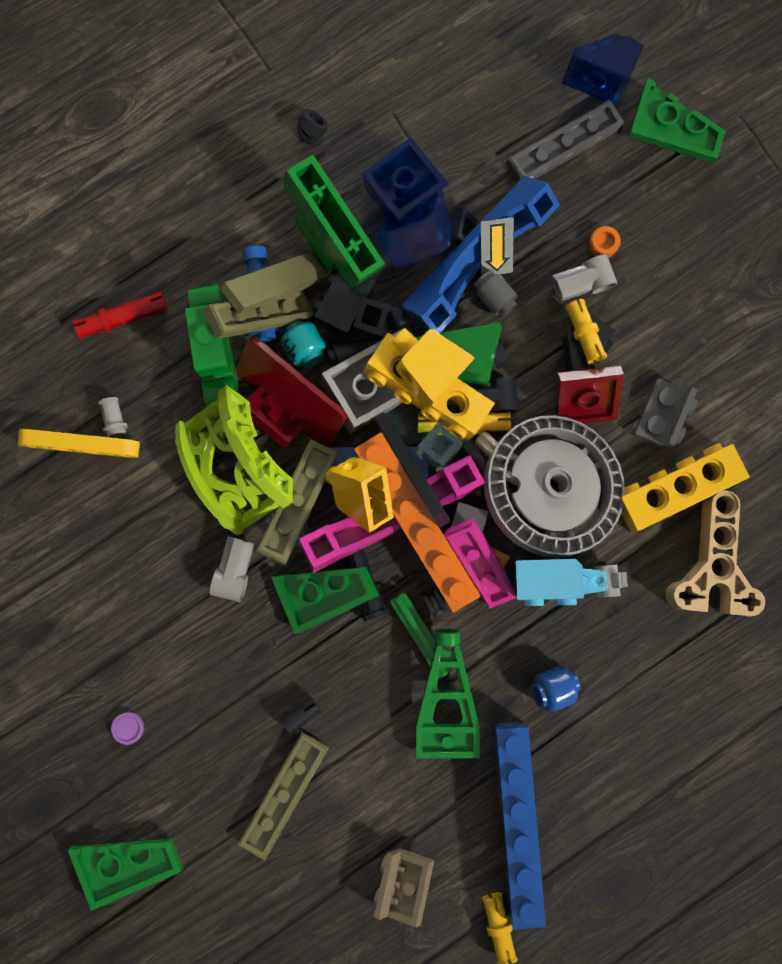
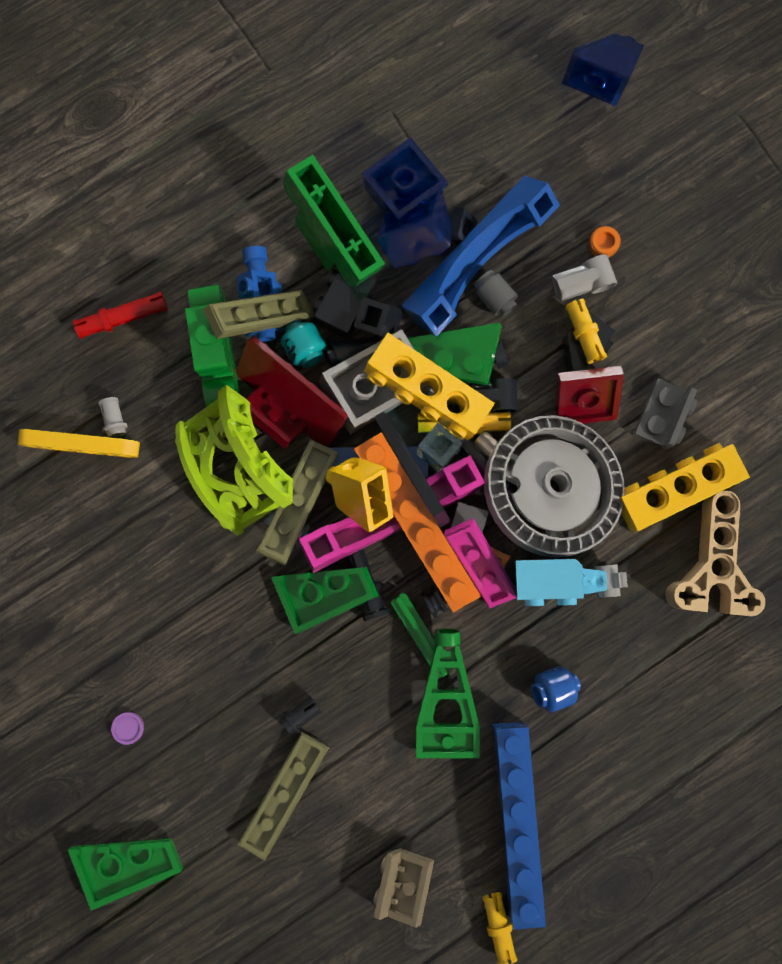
(231, 578): light grey piece -> none
(273, 282): olive tile -> none
(312, 124): black tile -> none
(429, 364): yellow torso -> none
(497, 246): sticker -> none
(567, 141): dark grey tile -> none
(672, 126): green wing -> none

